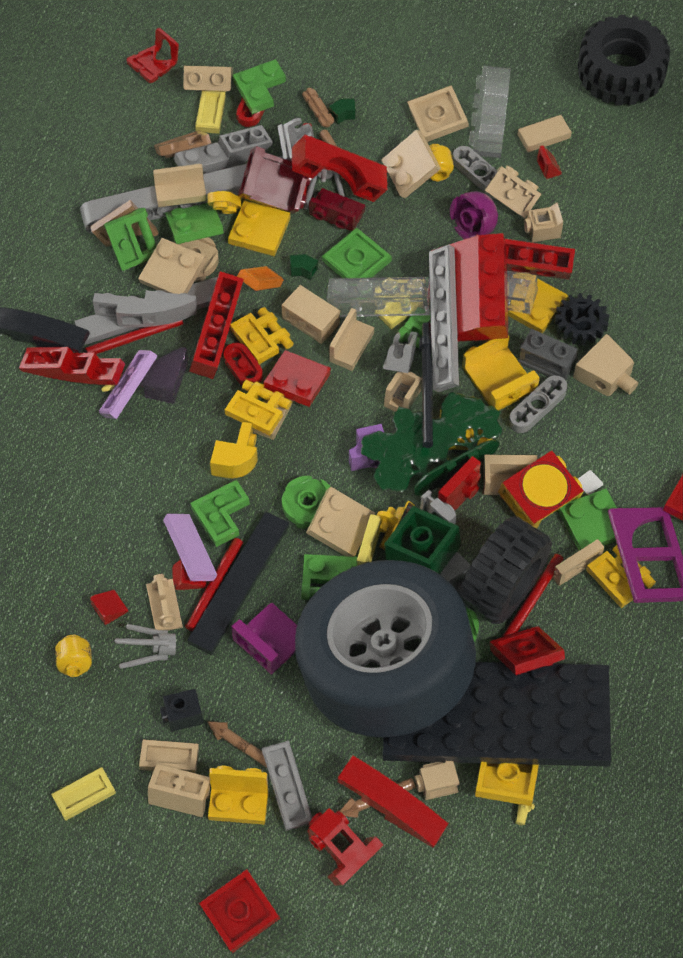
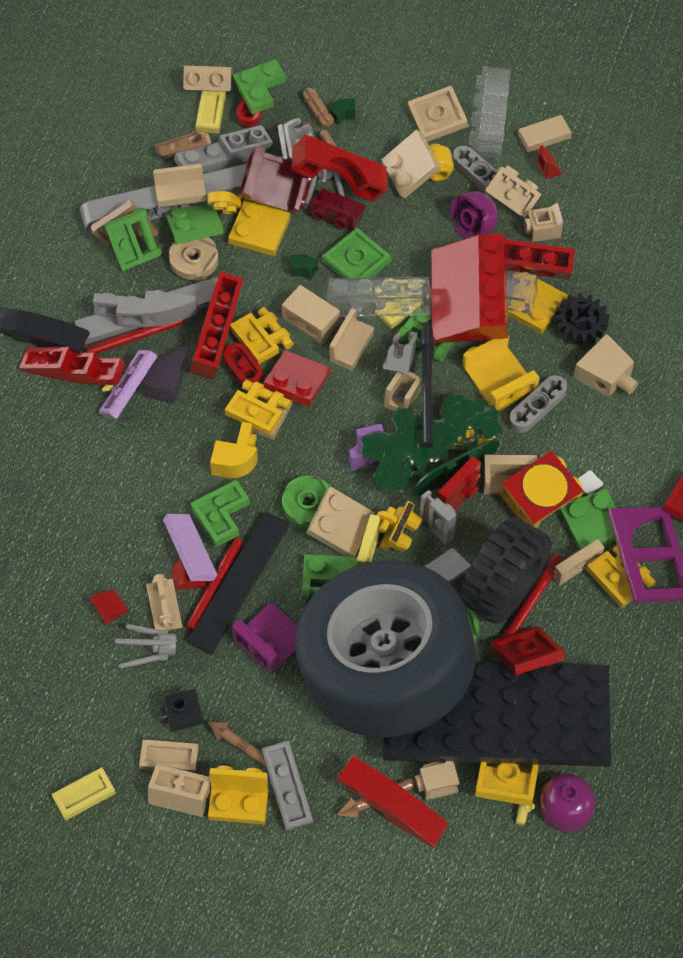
(73, 654): yellow head -> none
(146, 61): red piece -> none
(172, 268): tan plate -> none
(239, 911): red plate -> none
(260, 278): orange tile -> none
(321, 832): red tile -> none
(423, 540): dark green brick -> none
(443, 318): light grey tile -> none
(547, 355): dark grey hinge -> none
(567, 803): none -> magenta cylinder
(618, 82): black tyre -> none

